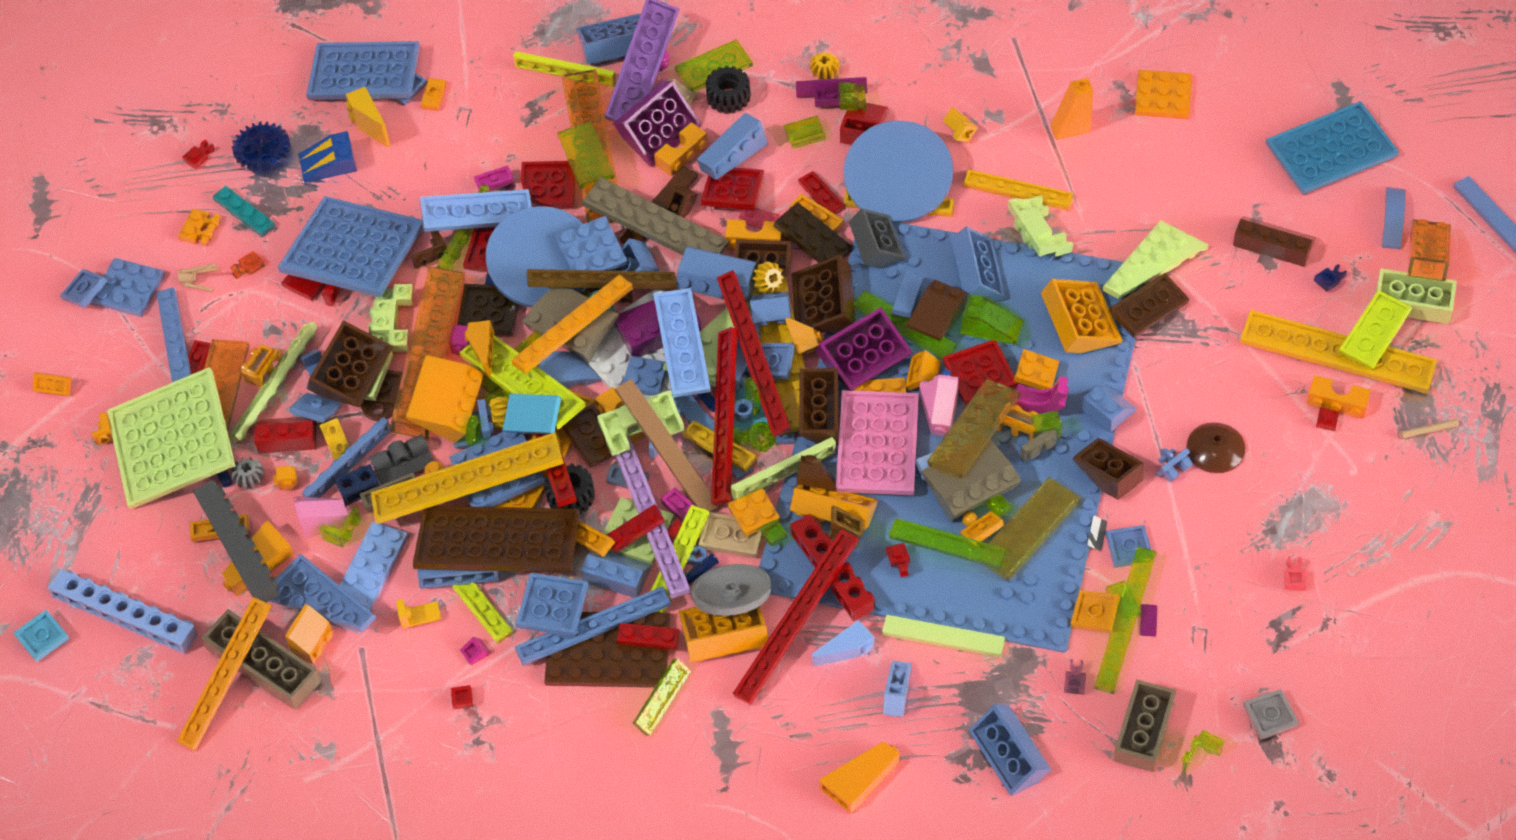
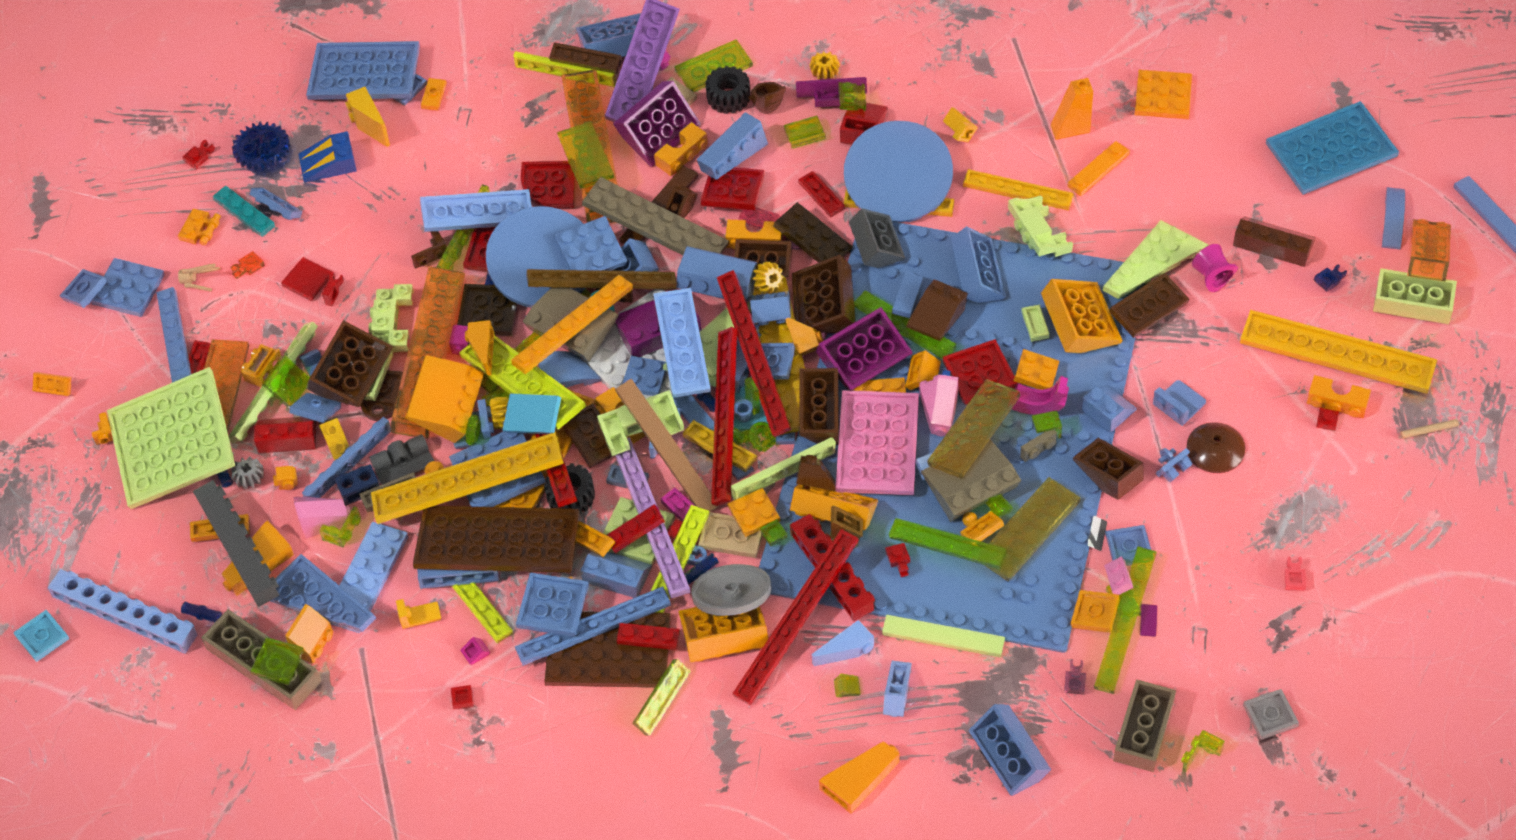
(200, 612): none -> clear blue pin
(224, 673): light orange tile -> none
(275, 203): none -> medium blue plate
(277, 661): none -> clear neon green tile
(286, 381): none -> clear neon green plate
(351, 246): medium blue plate -> none
(495, 178): dark pink plate -> none
(585, 58): none -> reddish brown plate
(767, 96): none -> reddish brown helmet
(826, 216): light orange plate -> none
(846, 685): none -> clear neon green slope
(990, 320): clear neon green slope -> none
(1019, 421): light orange window -> none
(1035, 323): none -> yellowish green tile
(1098, 168): none -> light orange plate
(1118, 576): none -> bright pink plate
(1178, 402): none -> medium blue bracket
(1214, 267): none -> dark pink hat
(1375, 329): neon yellow tile -> none

